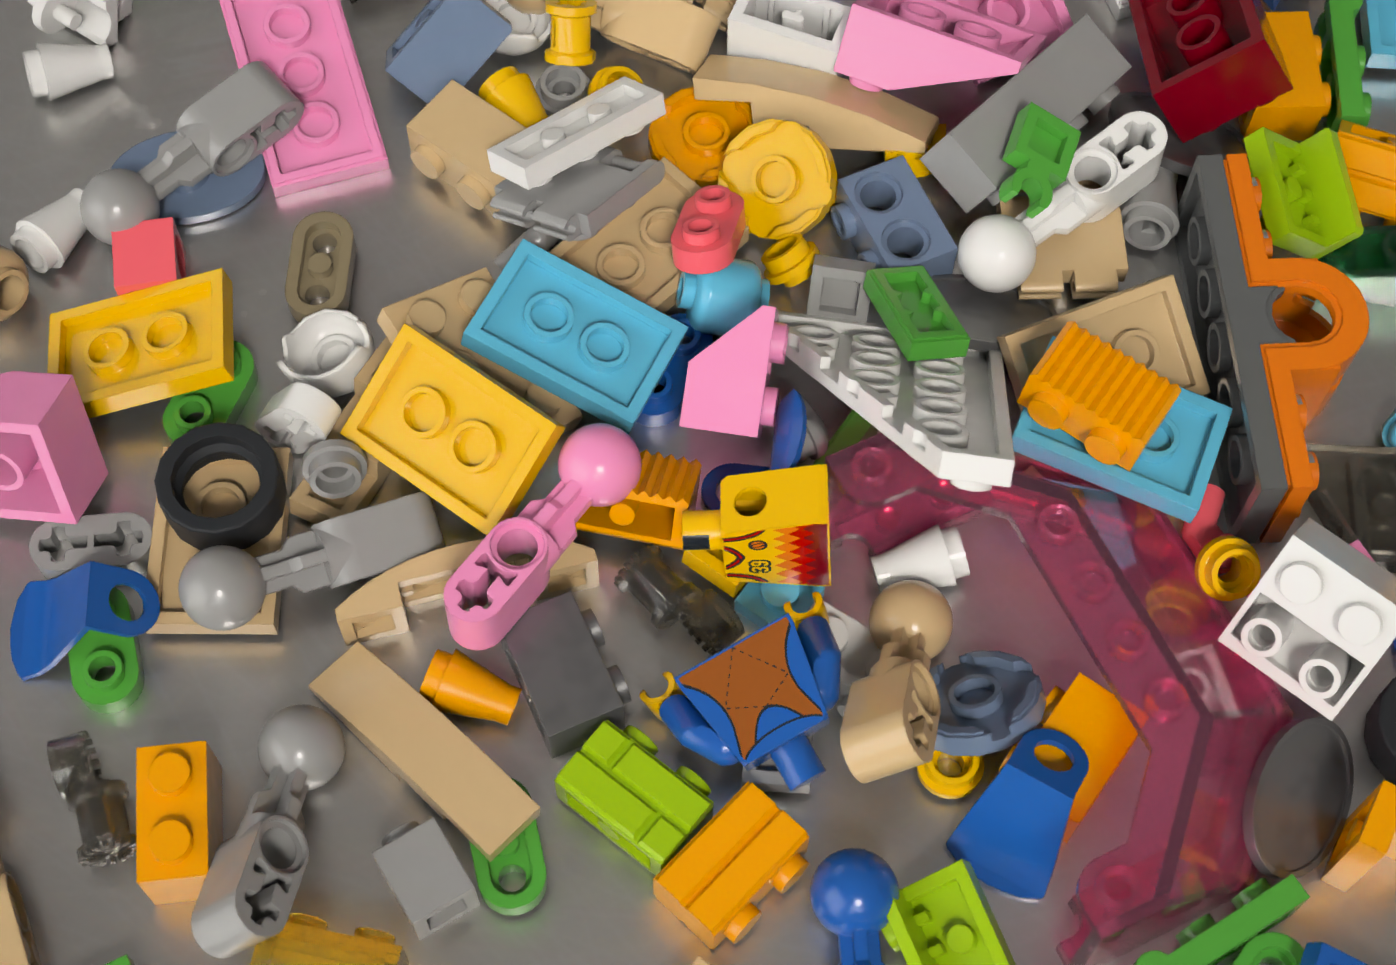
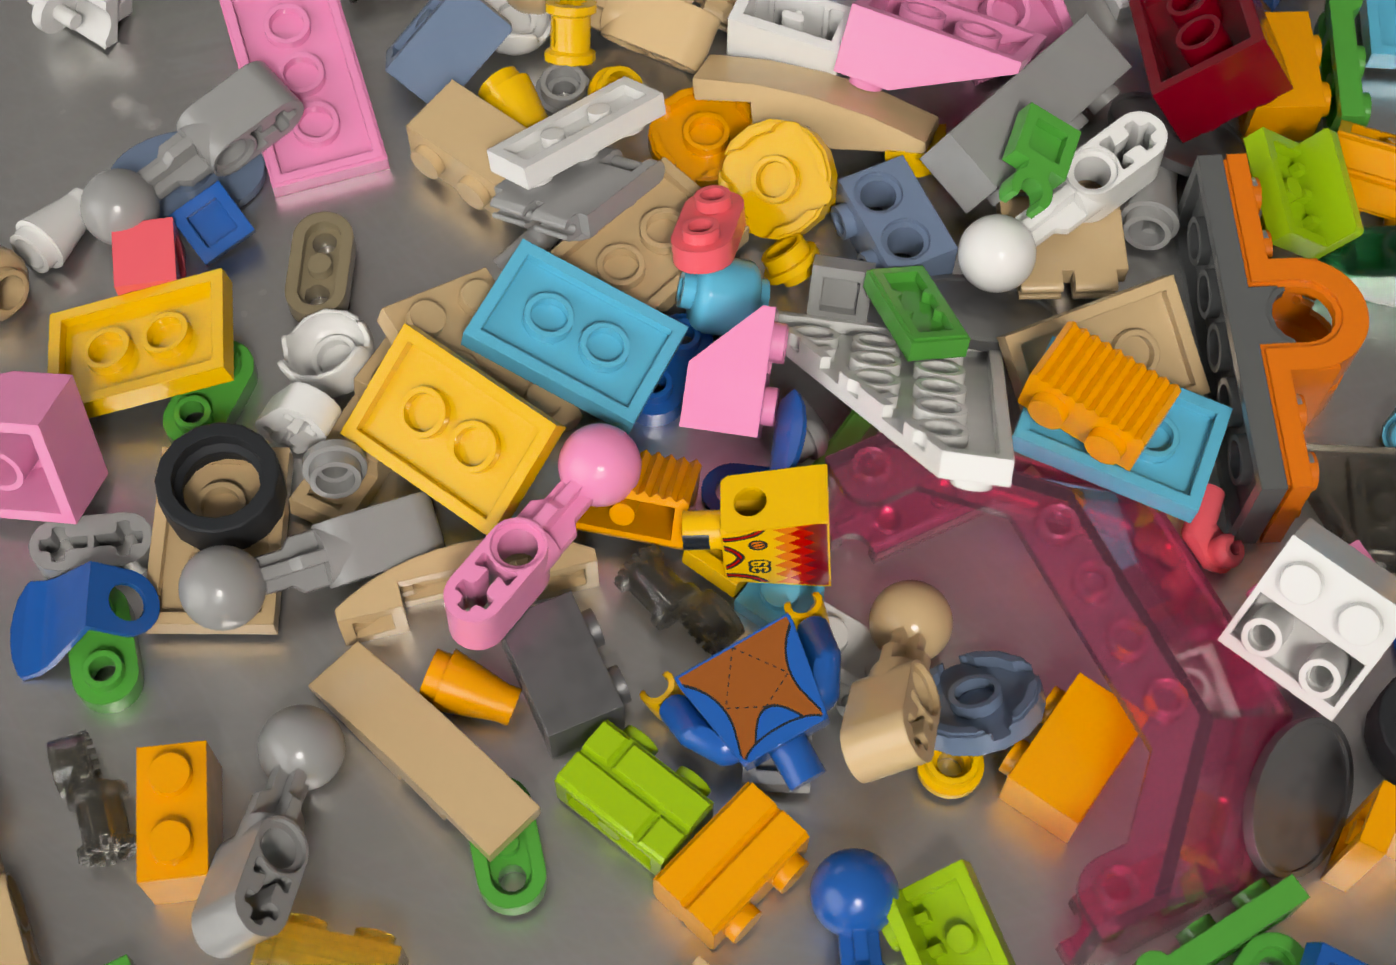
(65, 68): white cone -> none
(212, 223): none -> blue plate
(425, 876): light grey brick -> none
(930, 557): white cone -> none
(1021, 818): blue piece -> none
(1241, 577): yellow plate -> none

